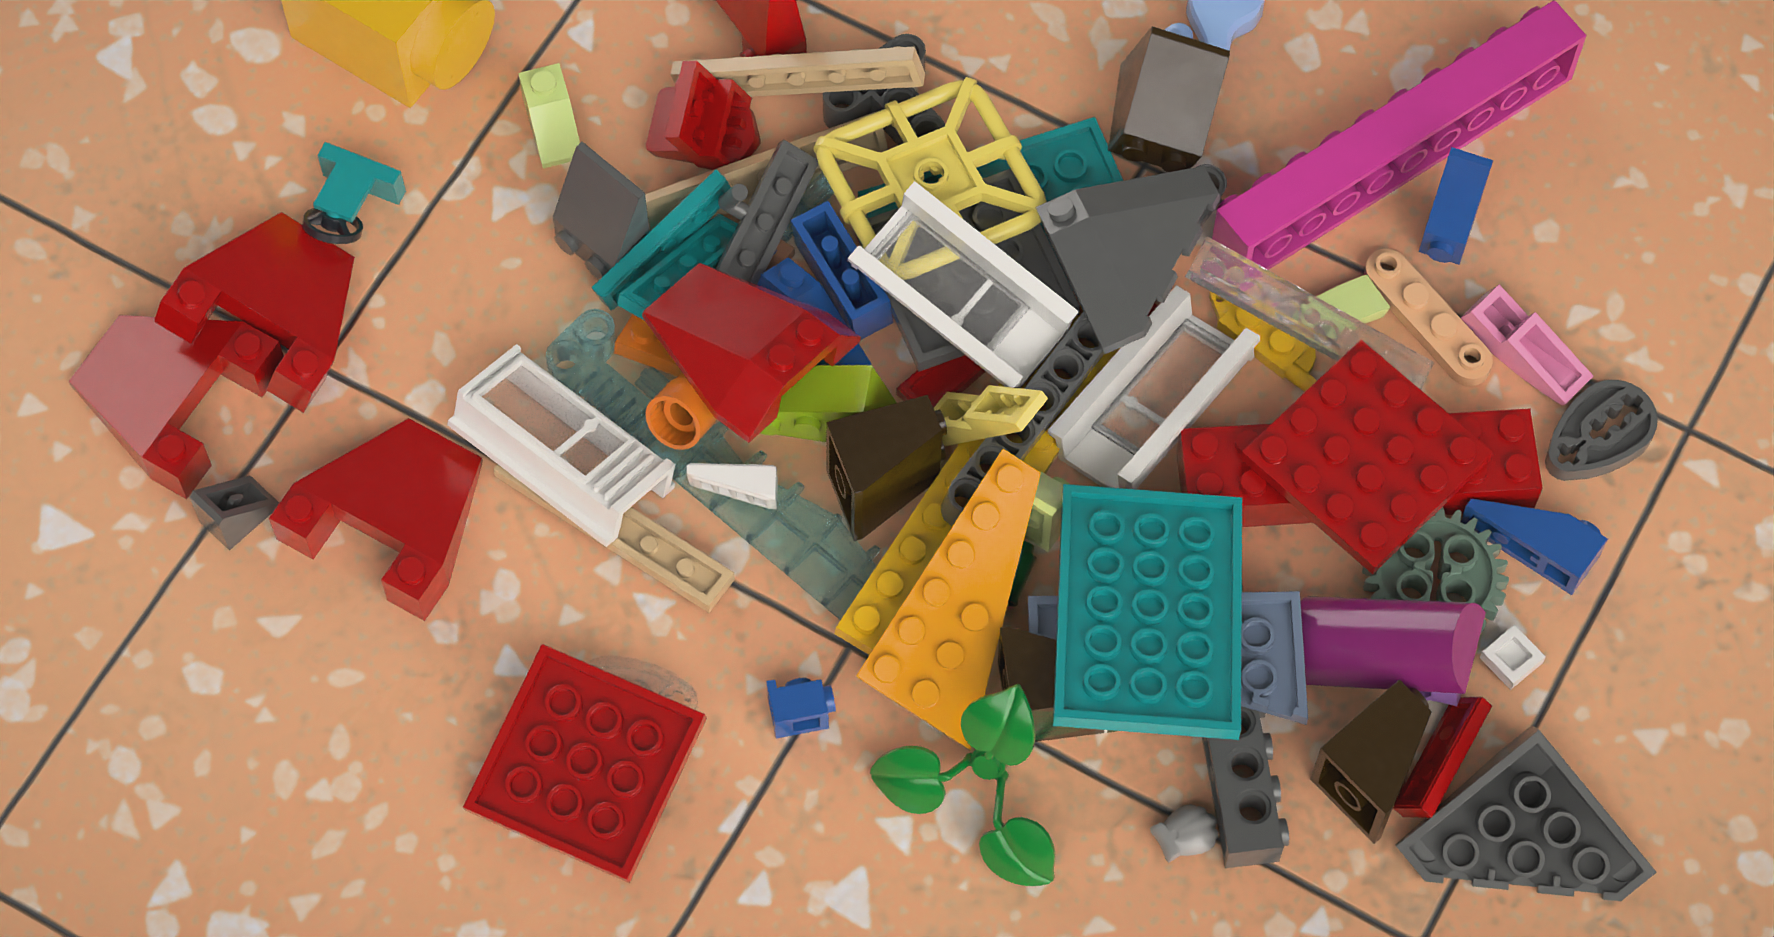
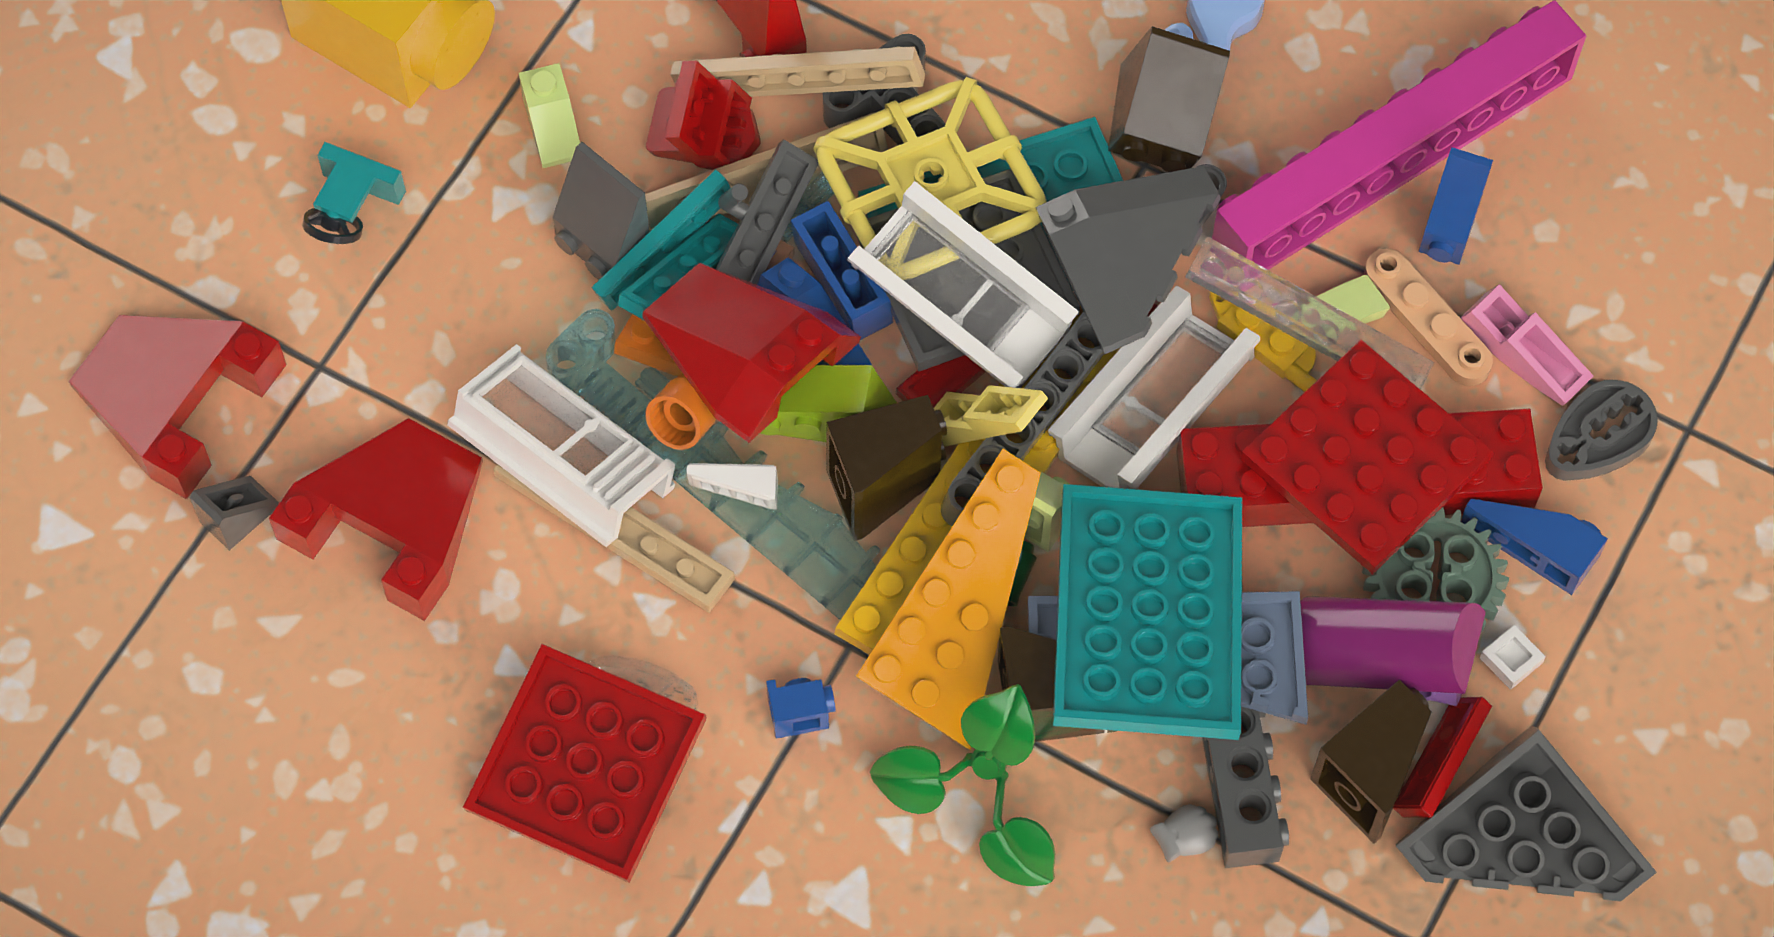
(278, 284): red wedge -> none

